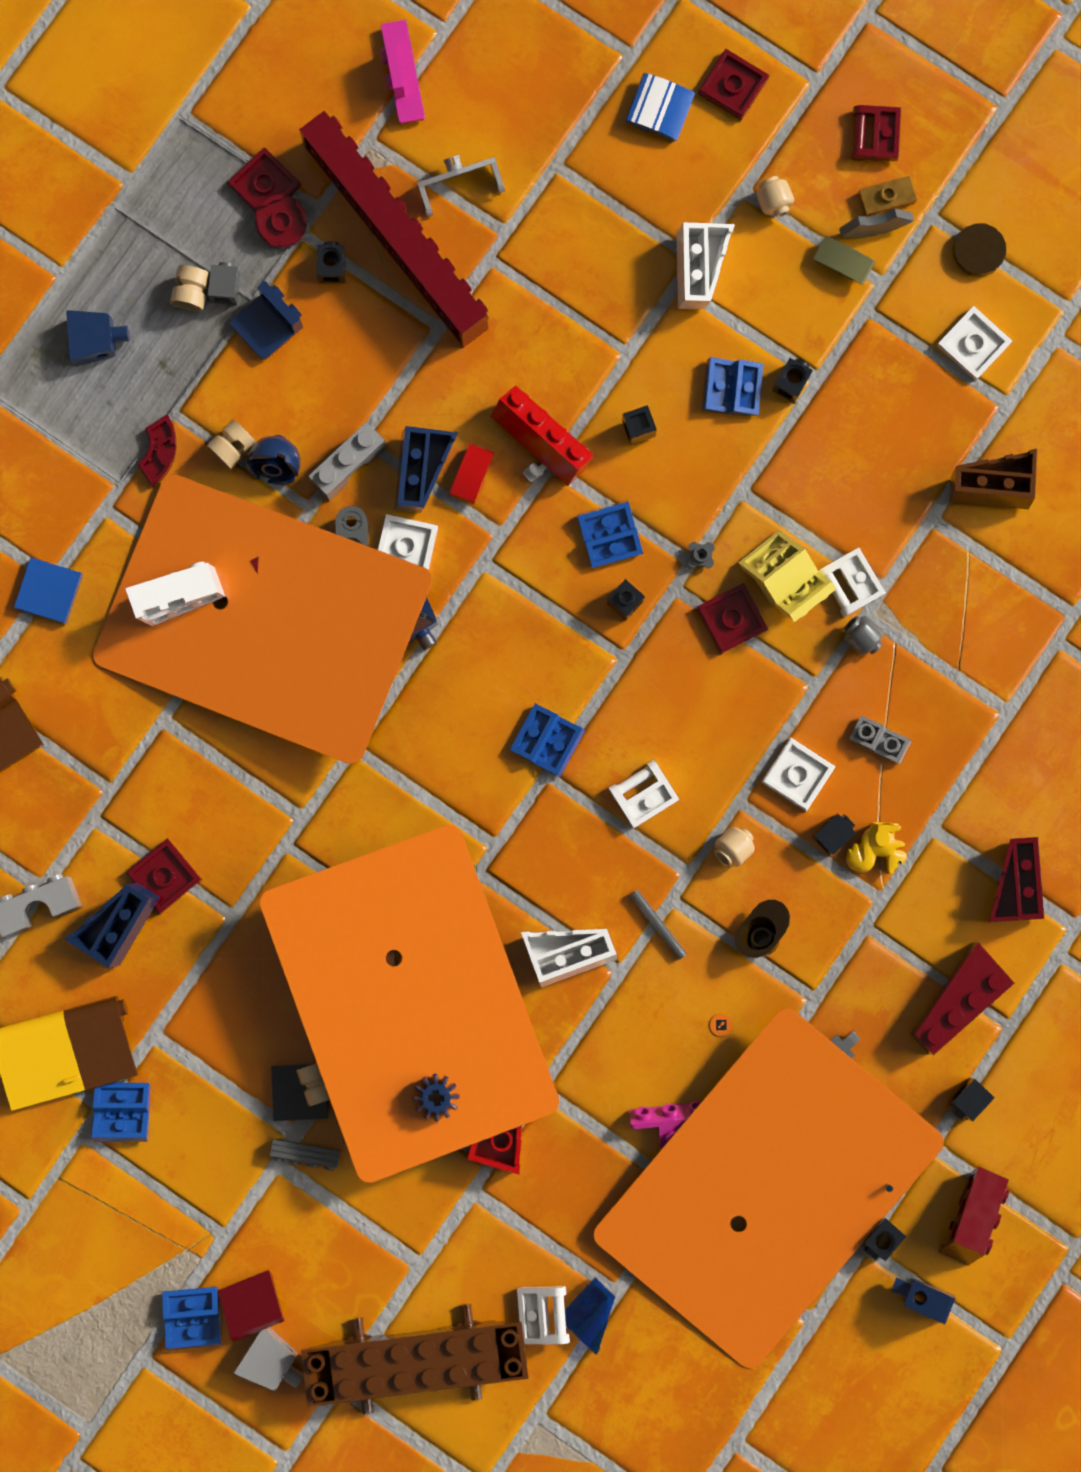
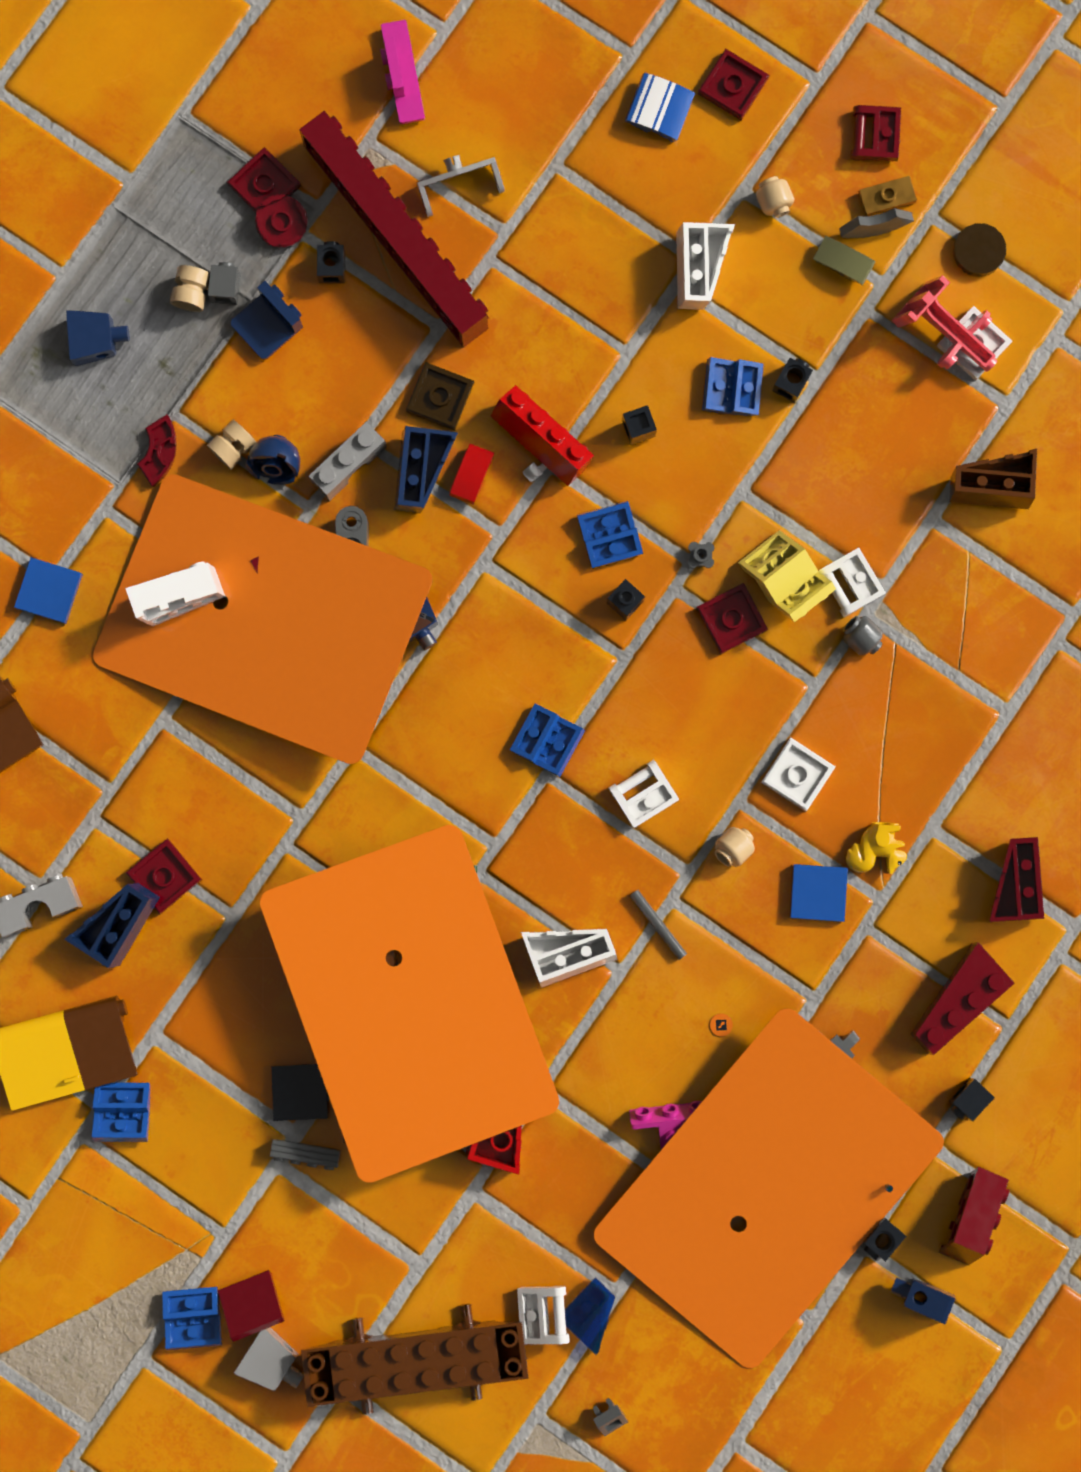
(312, 1079): tan wheel -> none
(408, 540): white tile -> none
(440, 396): none -> dark brown tile
(442, 1090): dark blue gear -> none
(610, 1419): none -> dark grey tile
(763, 929): dark brown piece -> none
(818, 893): none -> blue tile
(834, 833): black brick -> none
(880, 740): light grey slope -> none
(925, 304): none -> coral piece

